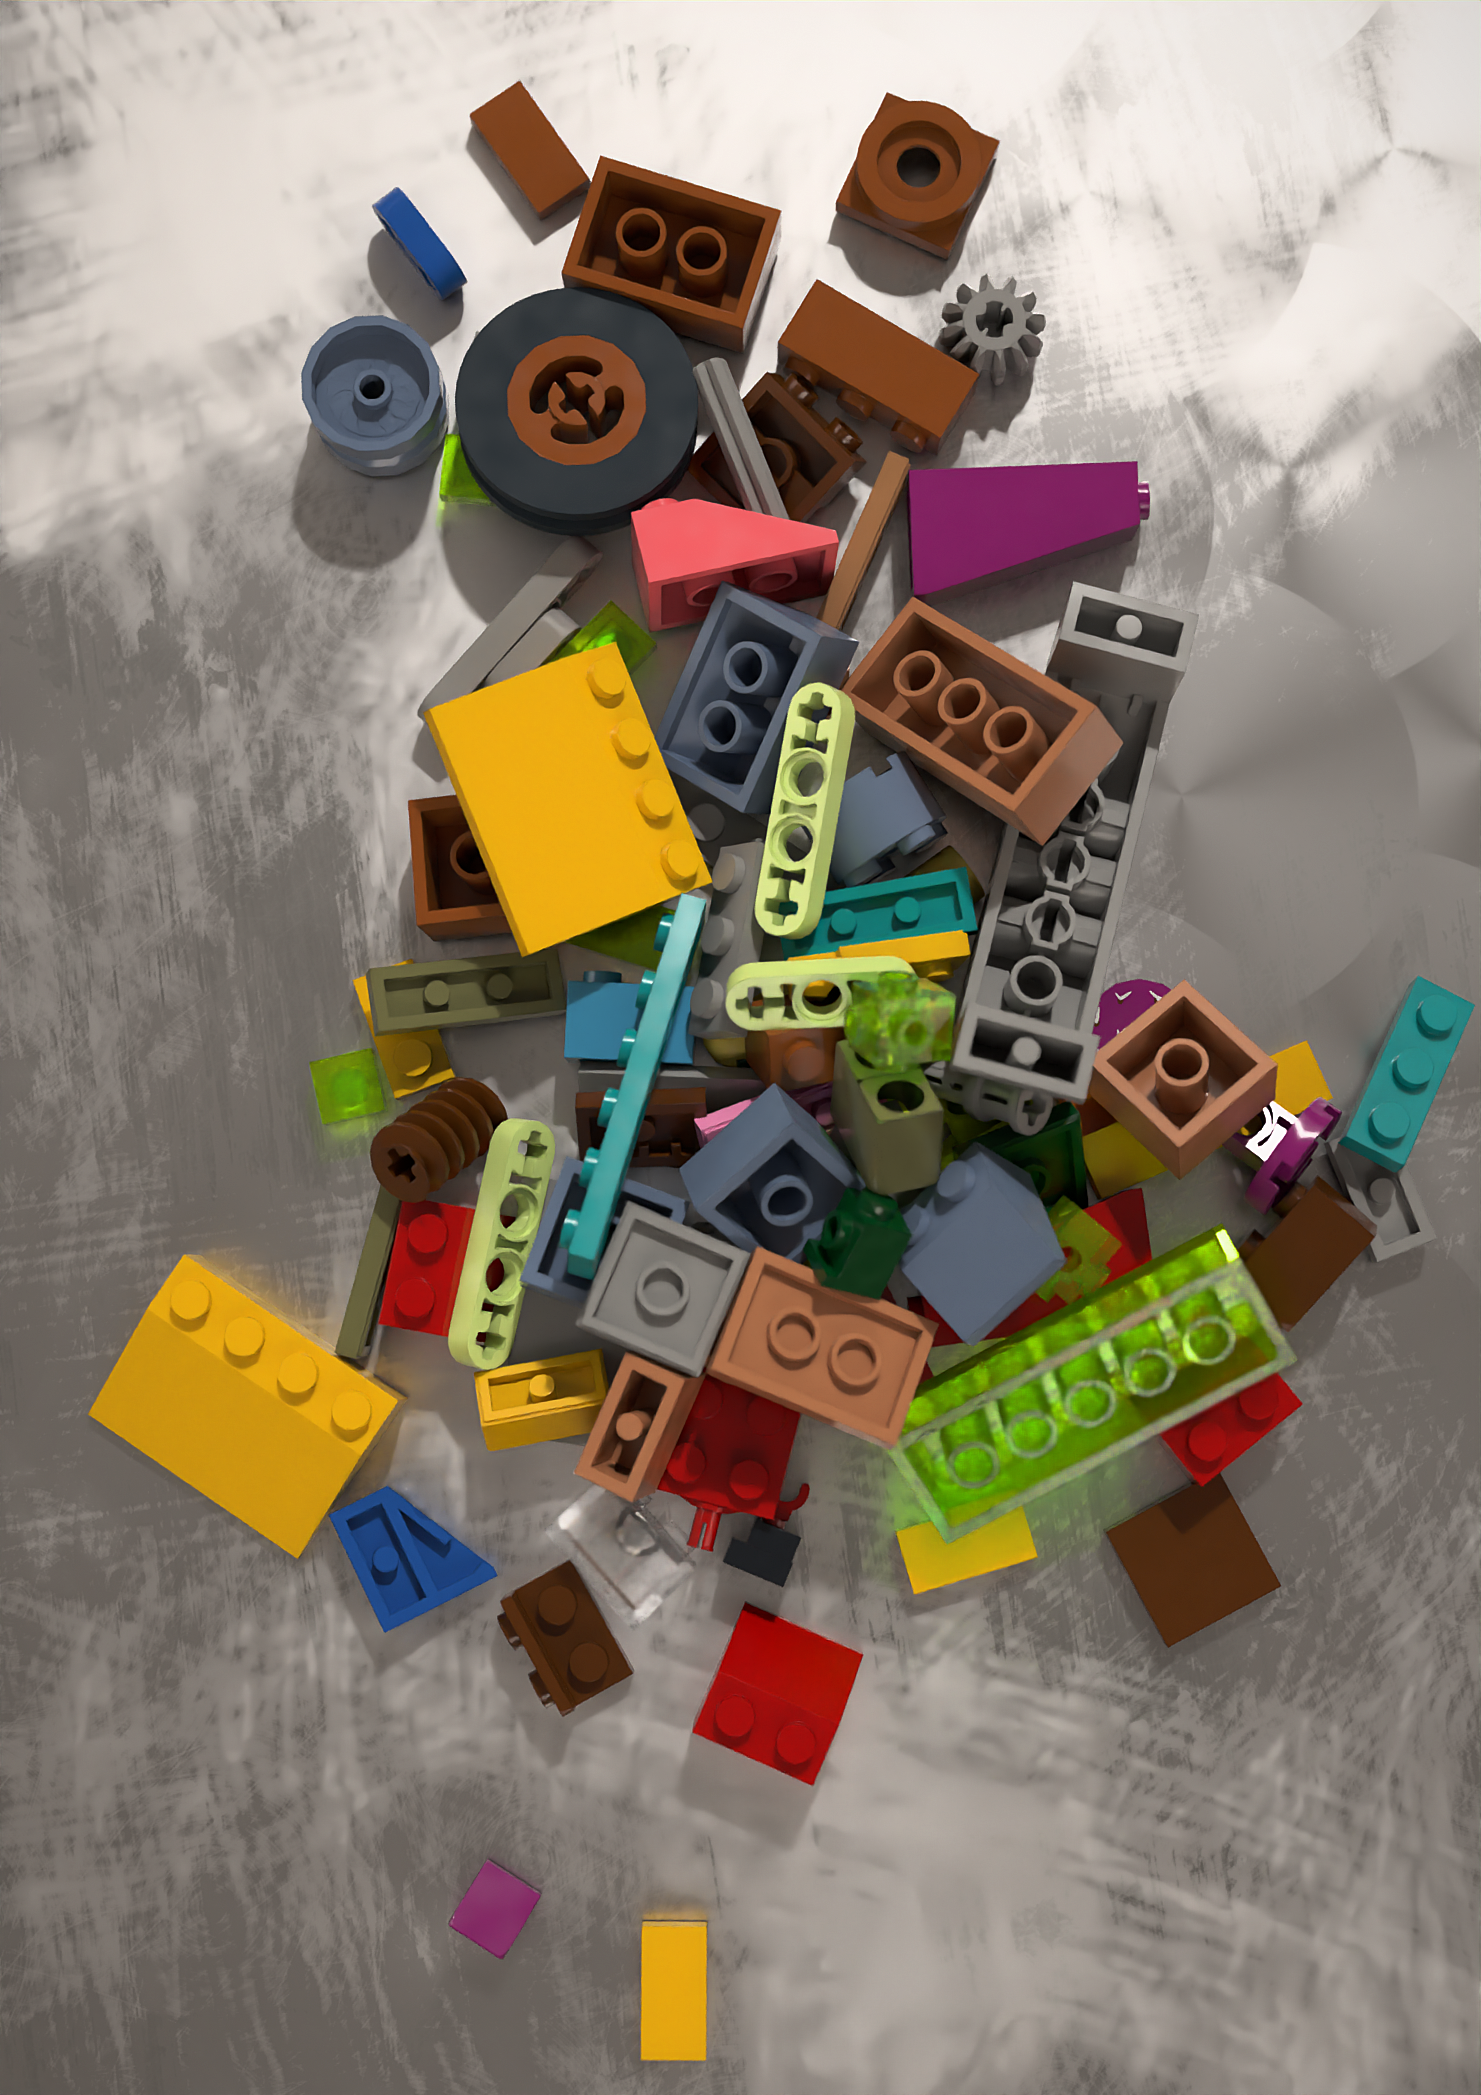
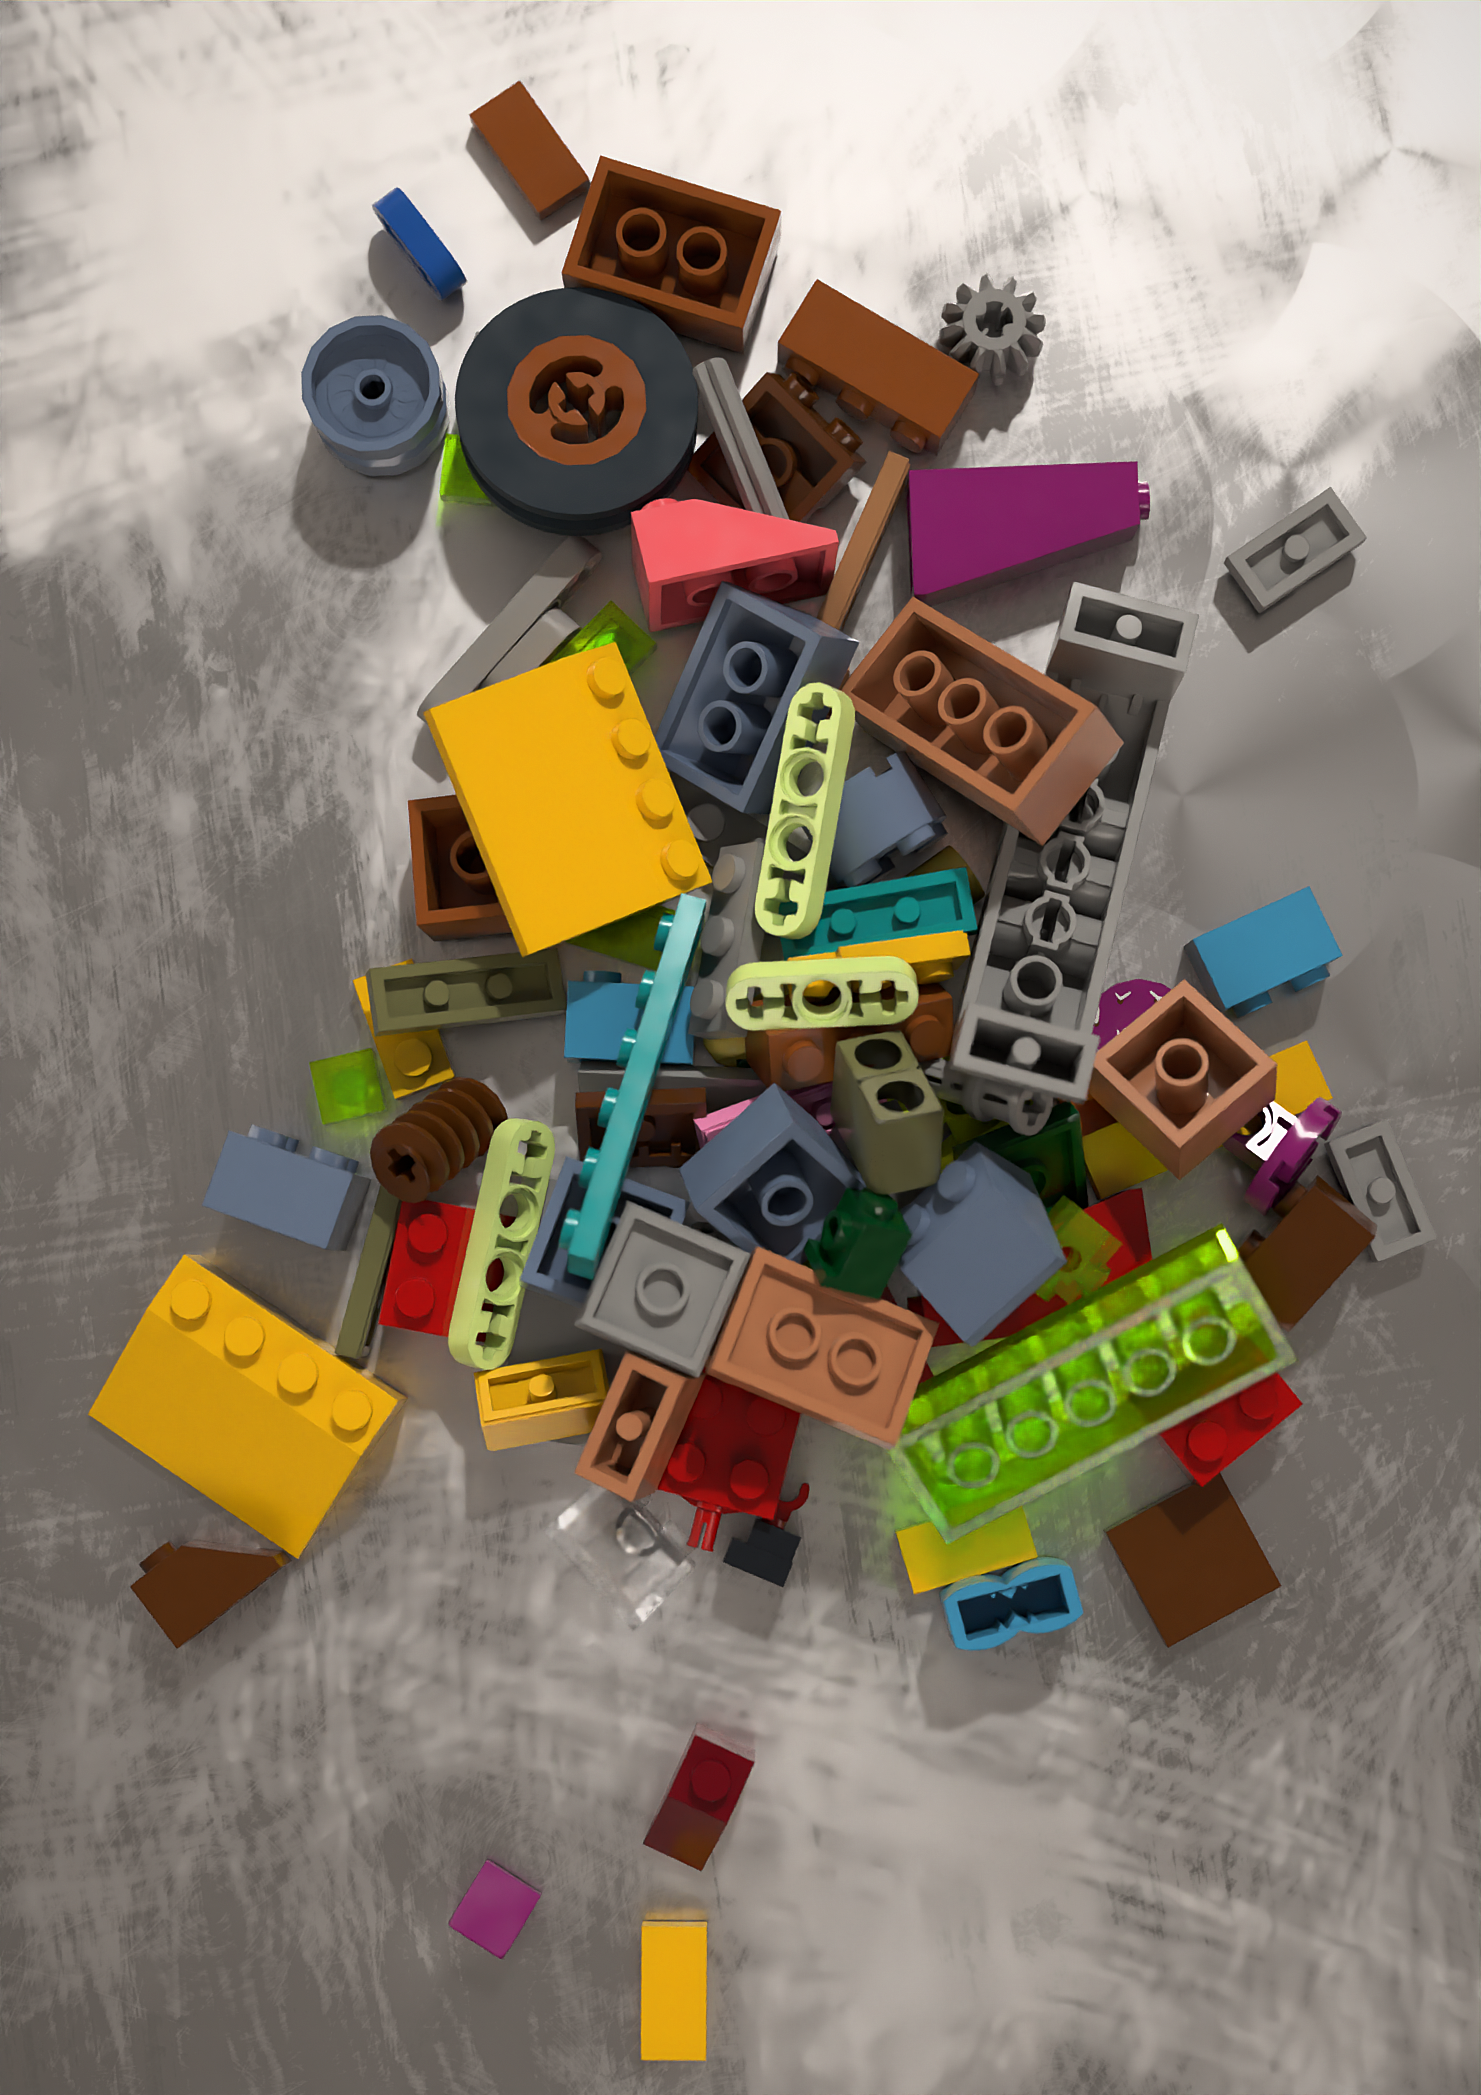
(201, 1582): none -> reddish brown slope
(287, 1192): none -> sand blue brick
(405, 1557): blue wing -> none
(564, 1638): reddish brown bracket -> none
(700, 1797): none -> dark red slope
(778, 1693): red slope -> none
(900, 1021): clear neon green brick -> none
(918, 215): dark orange piece -> none
(1027, 1597): none -> dark azure brick
(1263, 952): none -> dark azure brick
(1295, 550): none -> light grey plate
(1406, 1074): teal plate -> none

